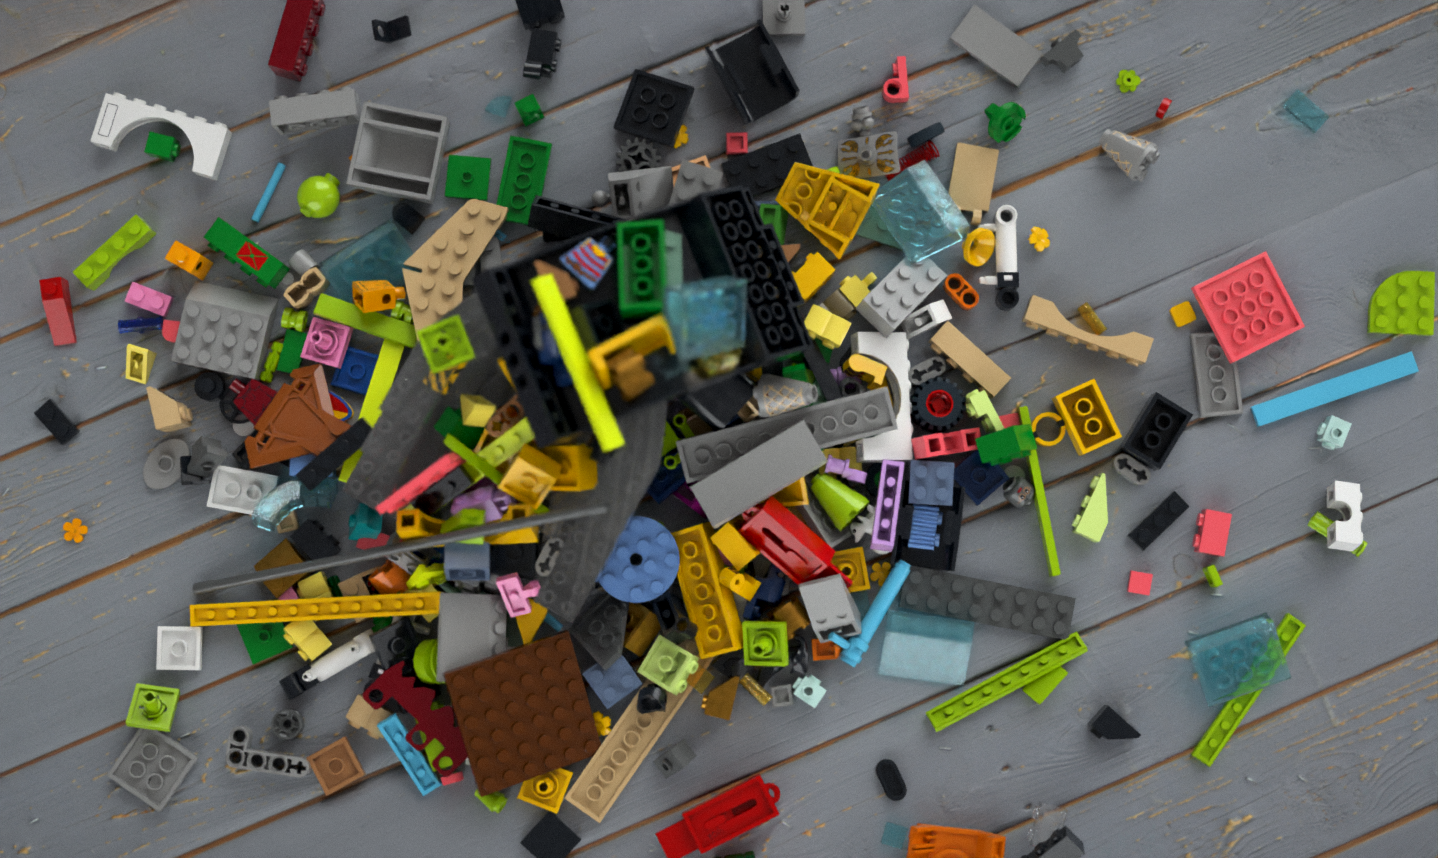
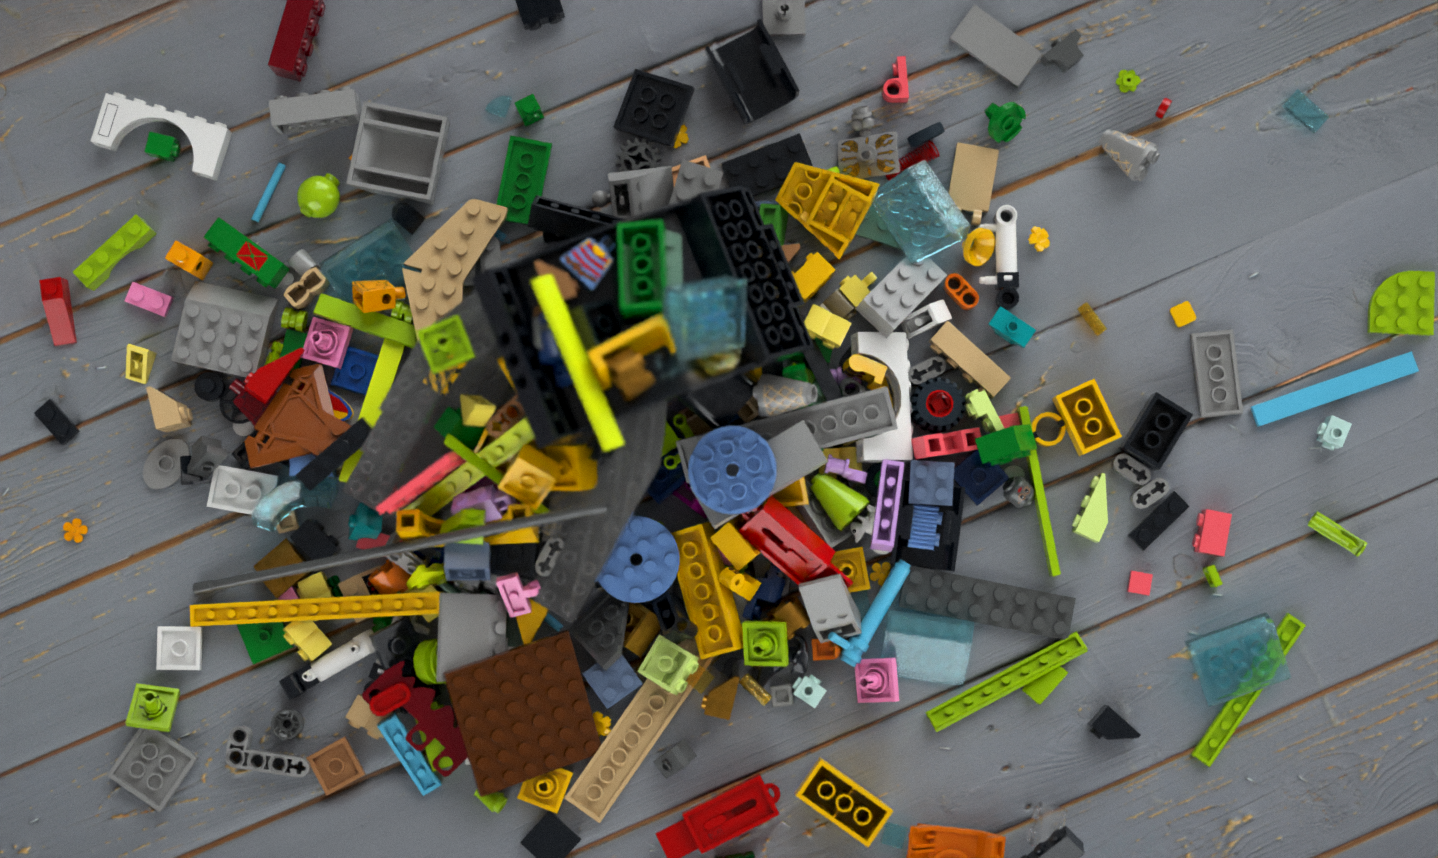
(140, 324): clear blue pin -> none
(170, 330): coral tile -> none
(269, 377): none -> red slope
(390, 699): none -> red tile
(393, 30): black bracket -> none
(443, 491): black plate -> none
(454, 777): coral tile -> none
(468, 177): green plate -> none
(542, 54): black hinge -> none
(651, 699): black piece -> none
(709, 473): none -> medium blue plate
(736, 143): coral tile -> none
(843, 802): none -> yellow brick
(877, 680): none -> bright pink plate
(891, 779): black tile -> none
(1011, 328): none -> teal brick
(1045, 315): tan arch -> none
(1146, 489): none -> light grey beam
(1247, 307): coral plate -> none
(1346, 499): white arch -> none

